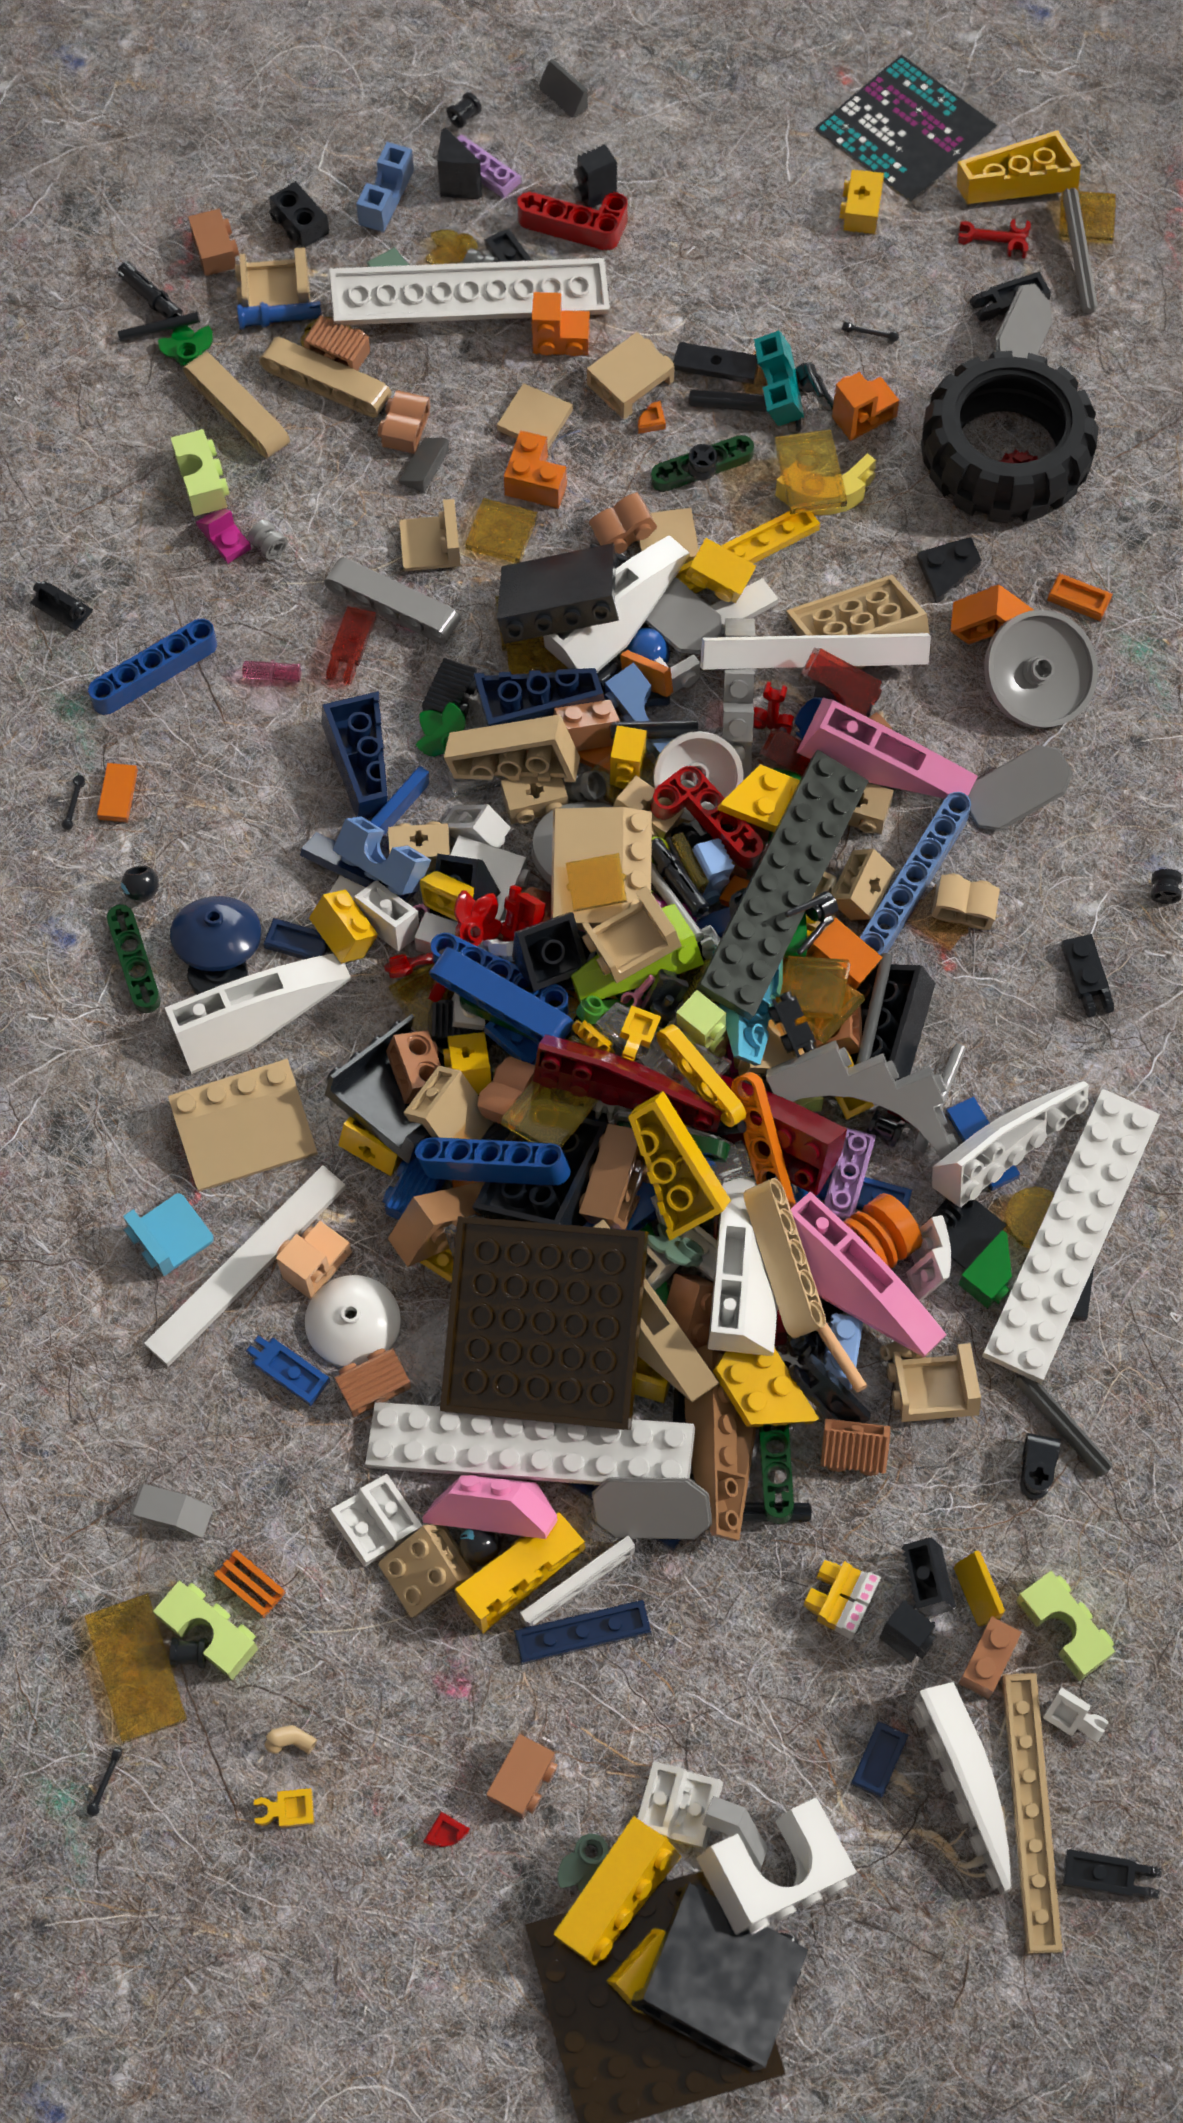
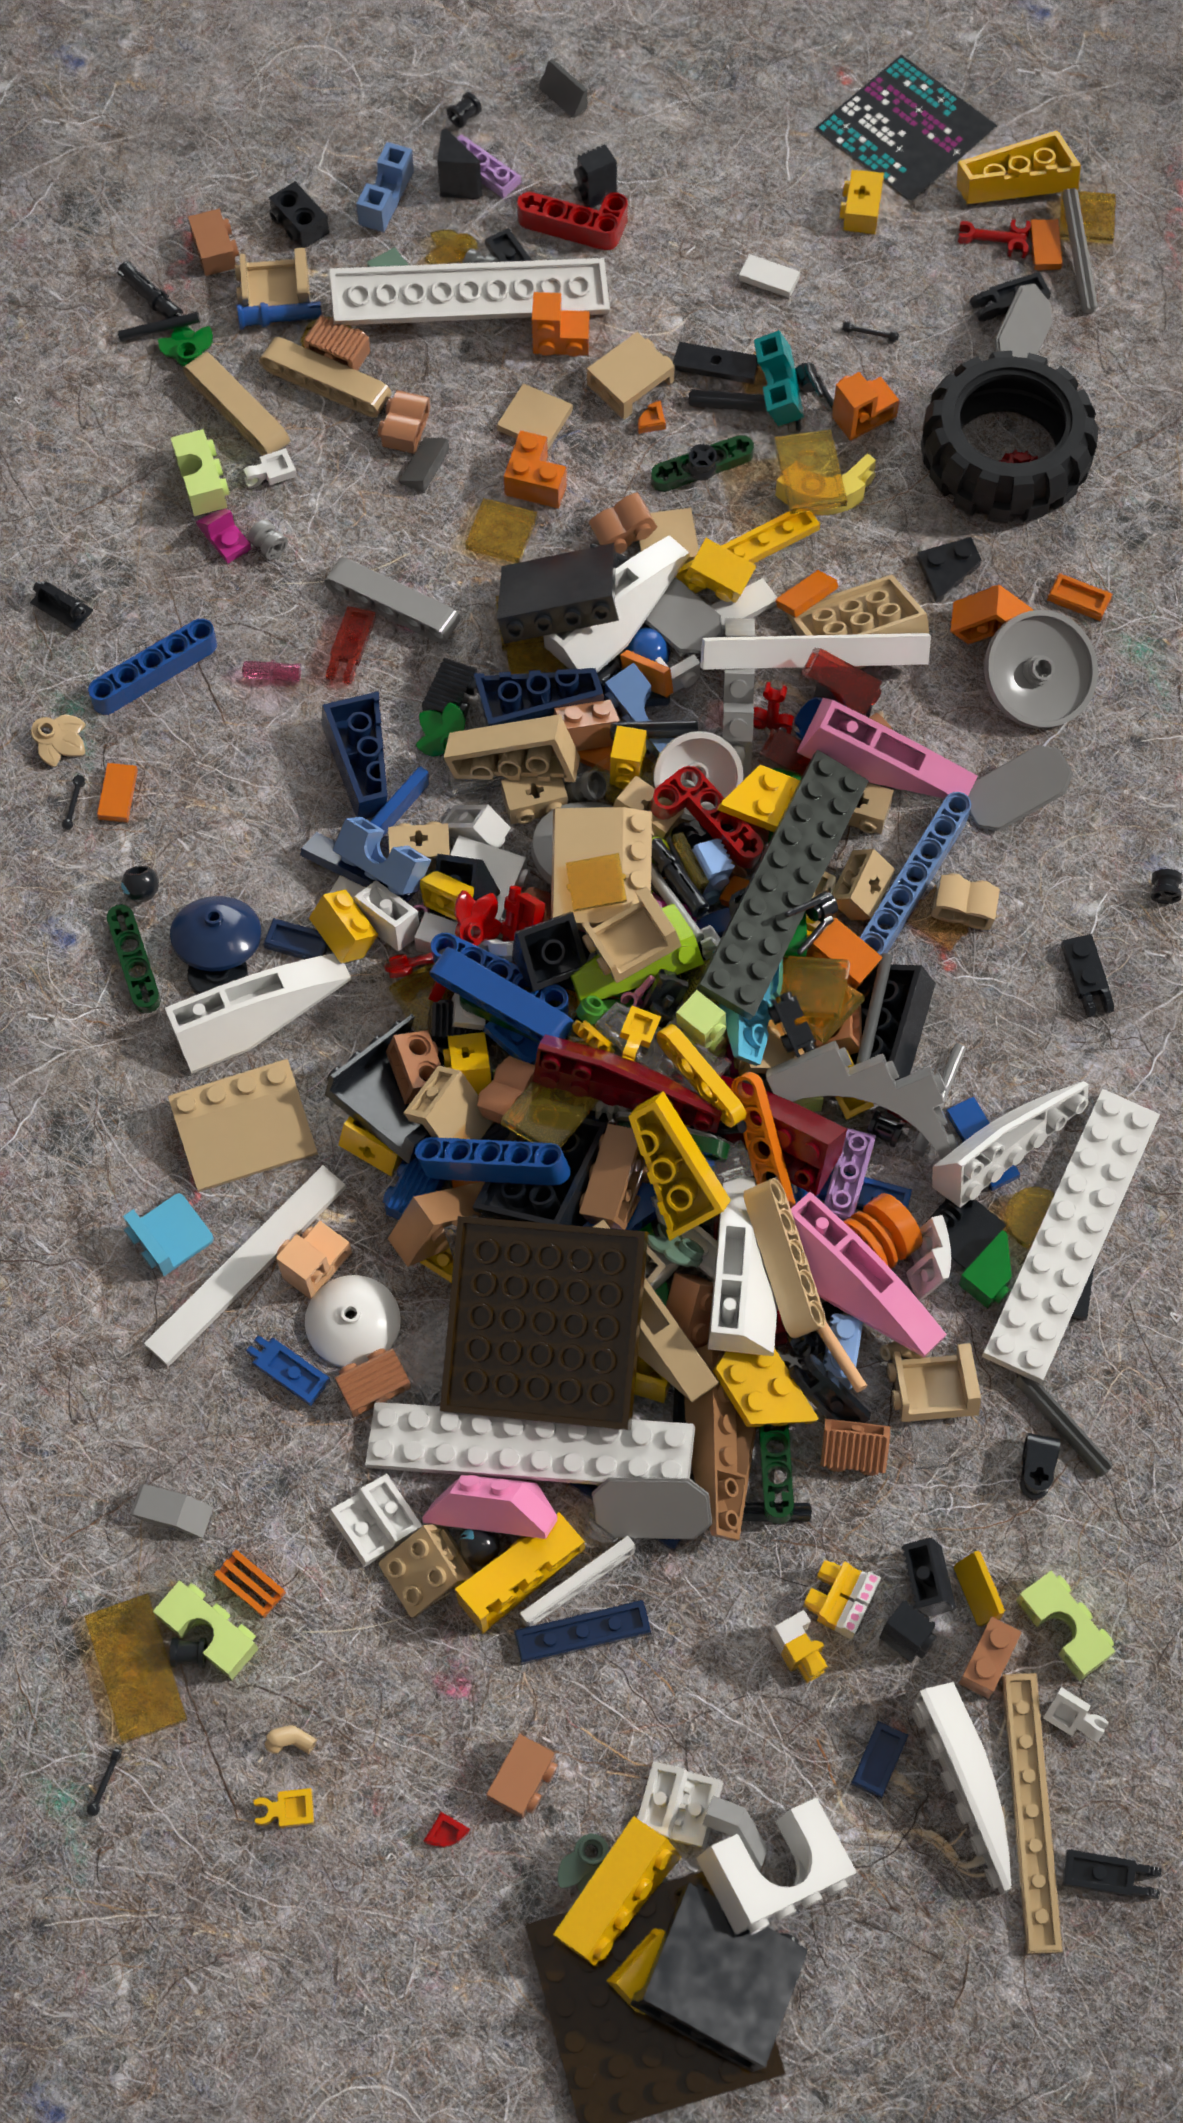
(61, 741): none -> tan plate
(273, 467): none -> white plate
(431, 540): tan bracket -> none
(769, 276): none -> white tile
(797, 1648): none -> yellow hips
(806, 593): none -> orange tile
(1046, 244): none -> orange tile

